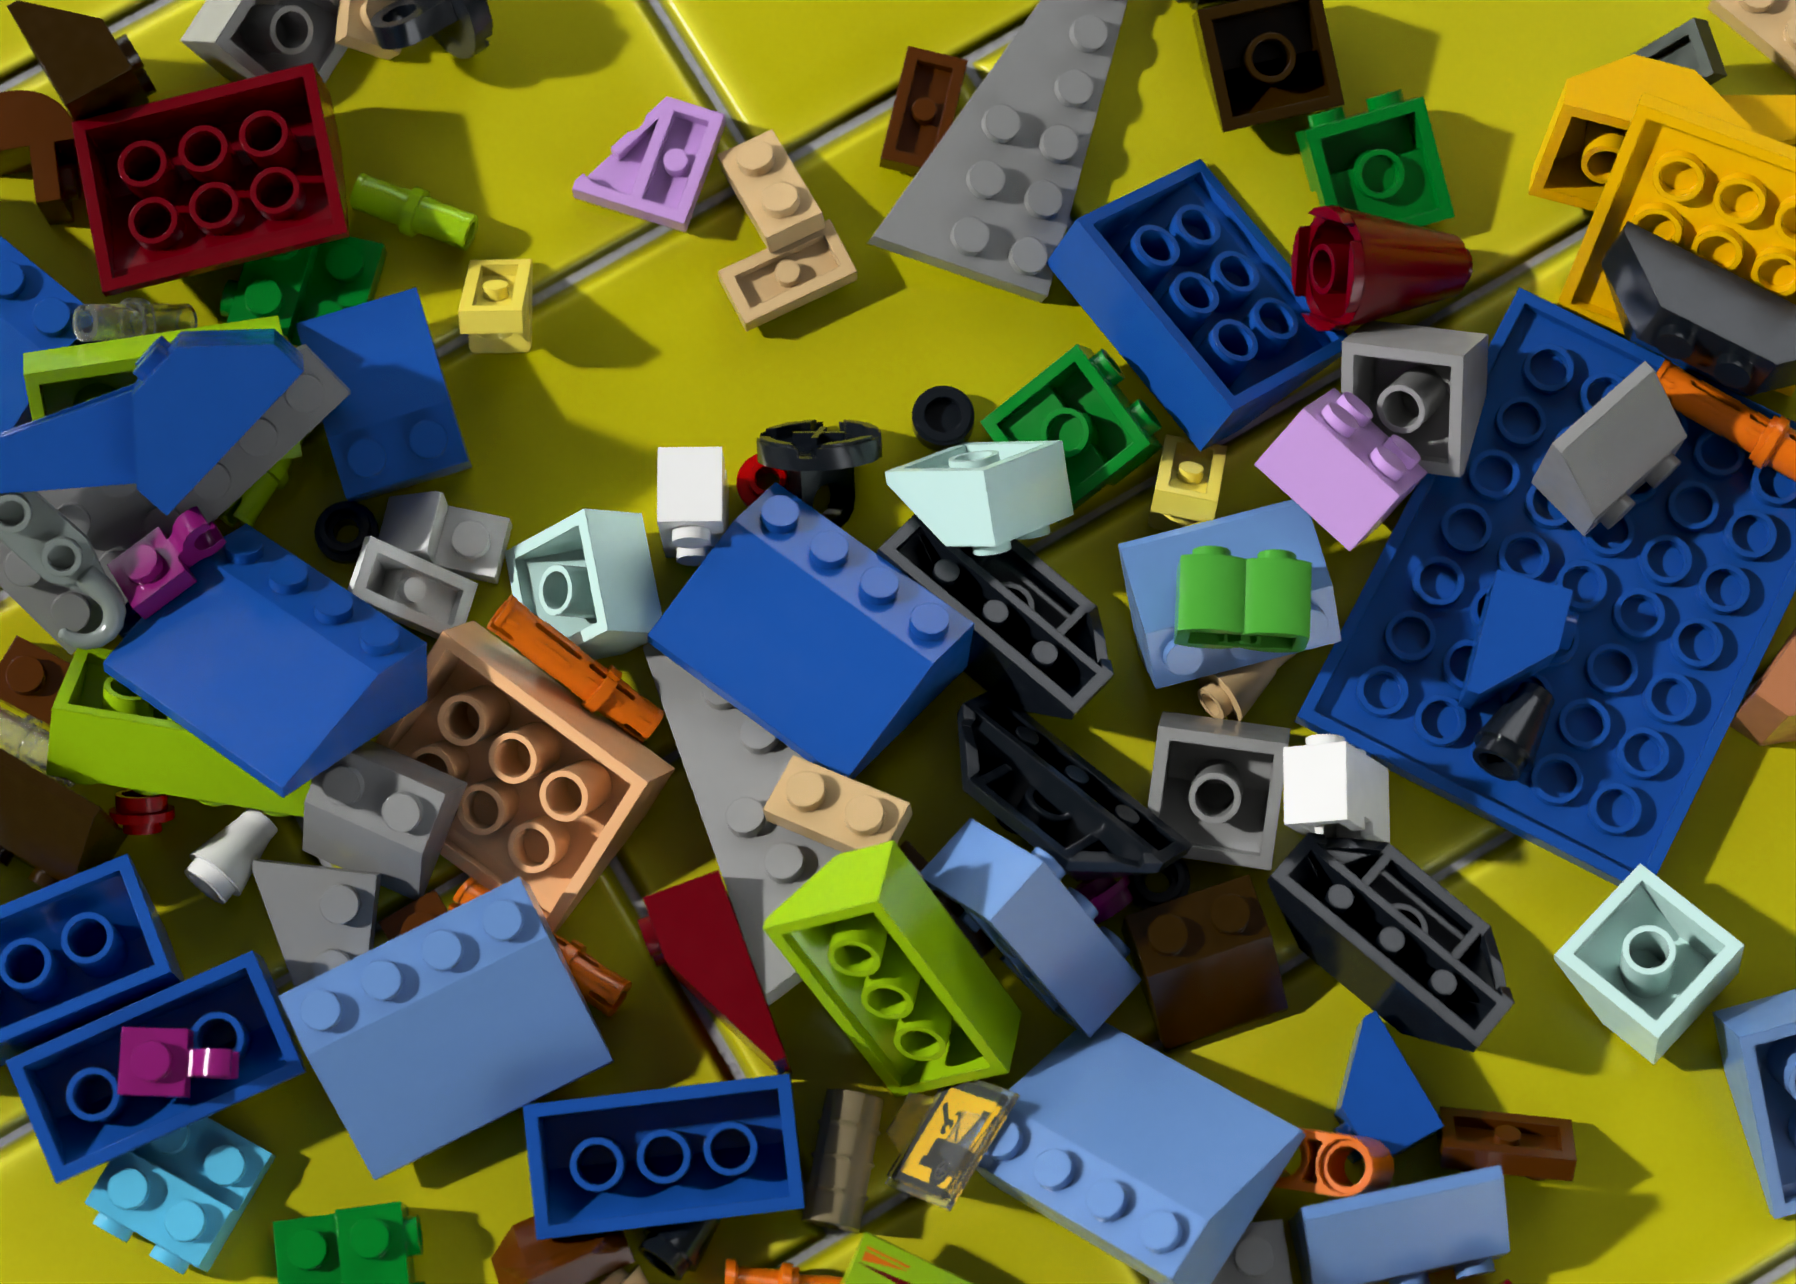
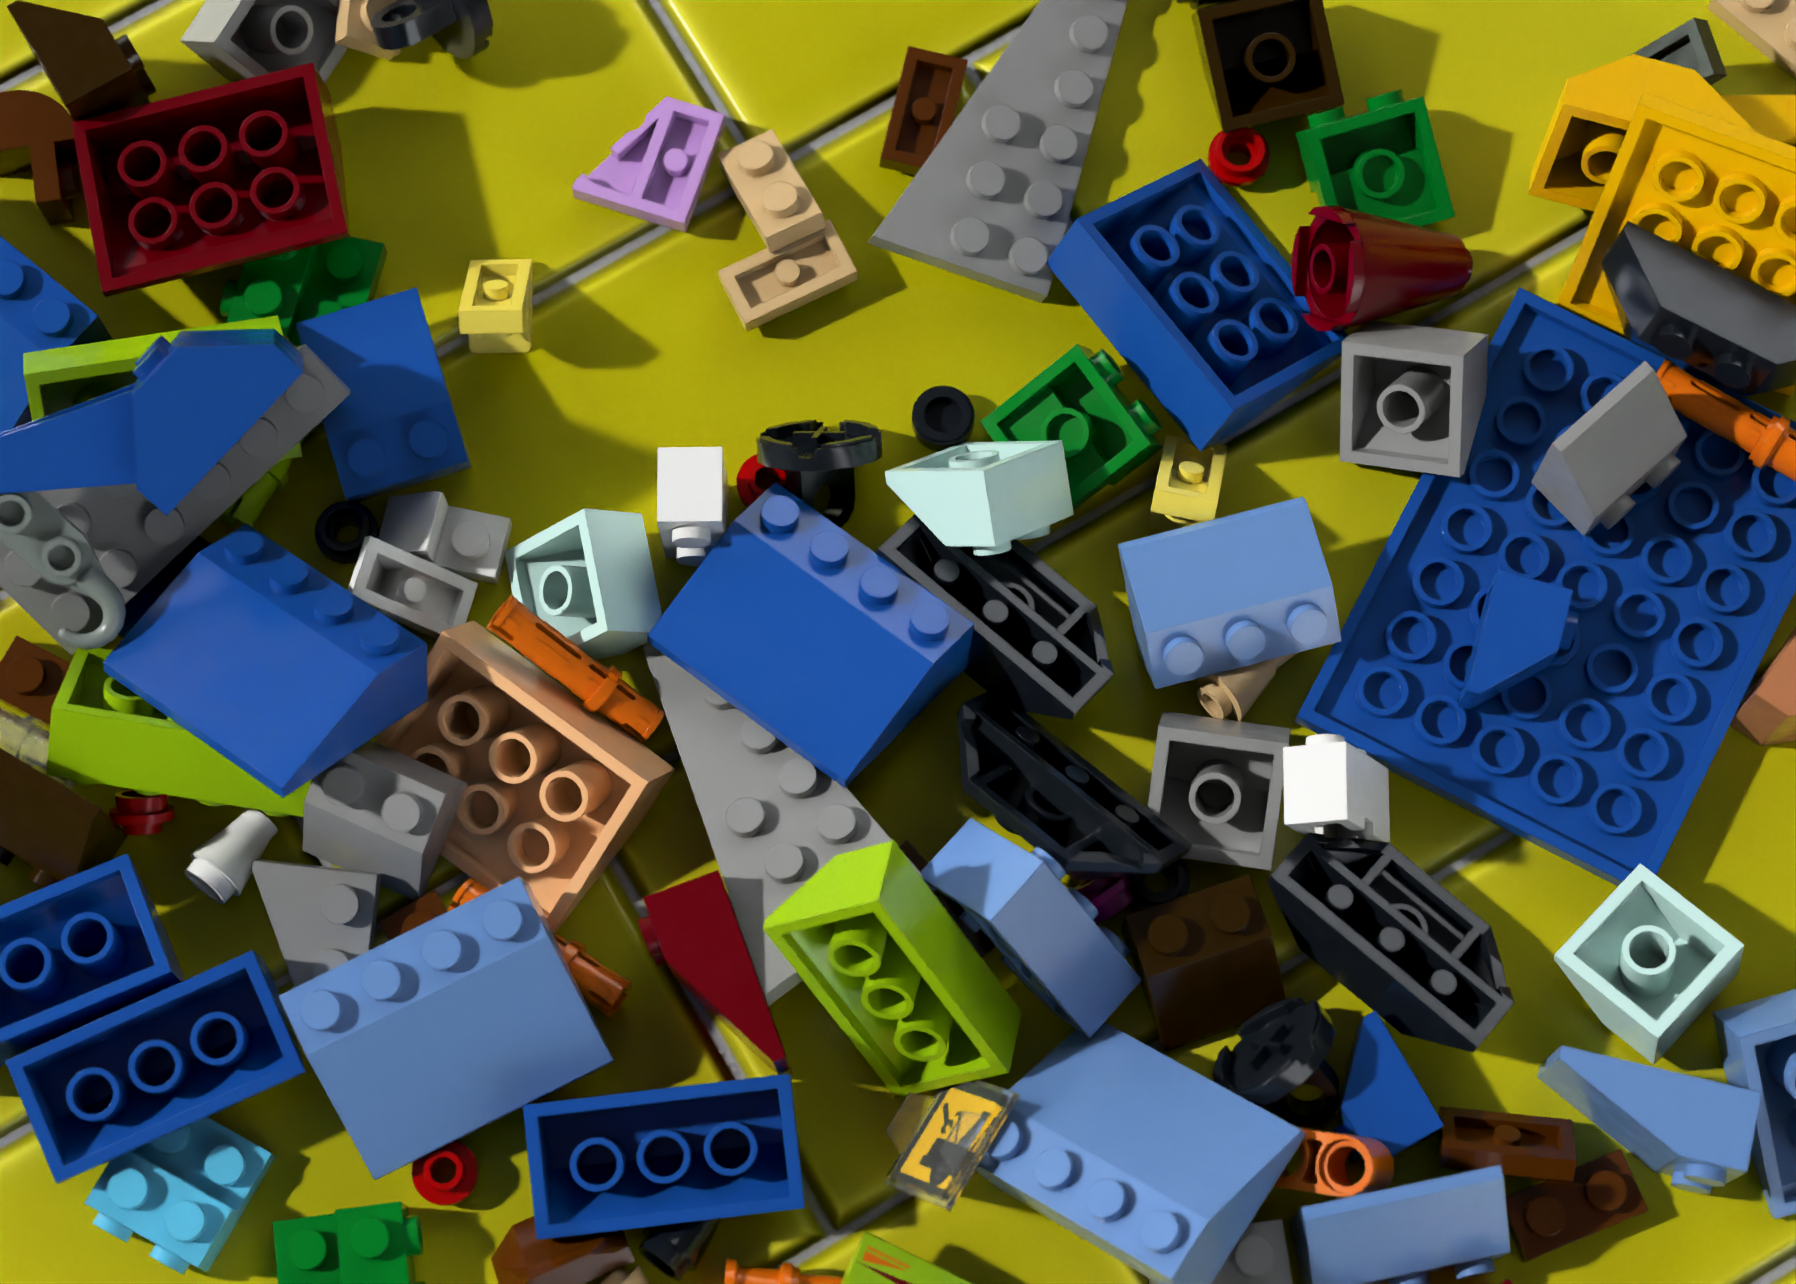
(130, 319): clear pin -> none
(160, 564): magenta plate -> none
(164, 1061): magenta plate -> none
(414, 211): lime pin -> none
(459, 1187): none -> red plate
(835, 808): tan plate -> none
(842, 1160): dark tan axle -> none
(1243, 601): bright green brick -> none
(1245, 141): none -> red plate
(1277, 1054): none -> black tile
(1342, 467): lavender brick -> none
(1514, 733): black cone -> none
(1568, 1211): none -> reddish brown plate
(1664, 1118): none -> medium blue slope

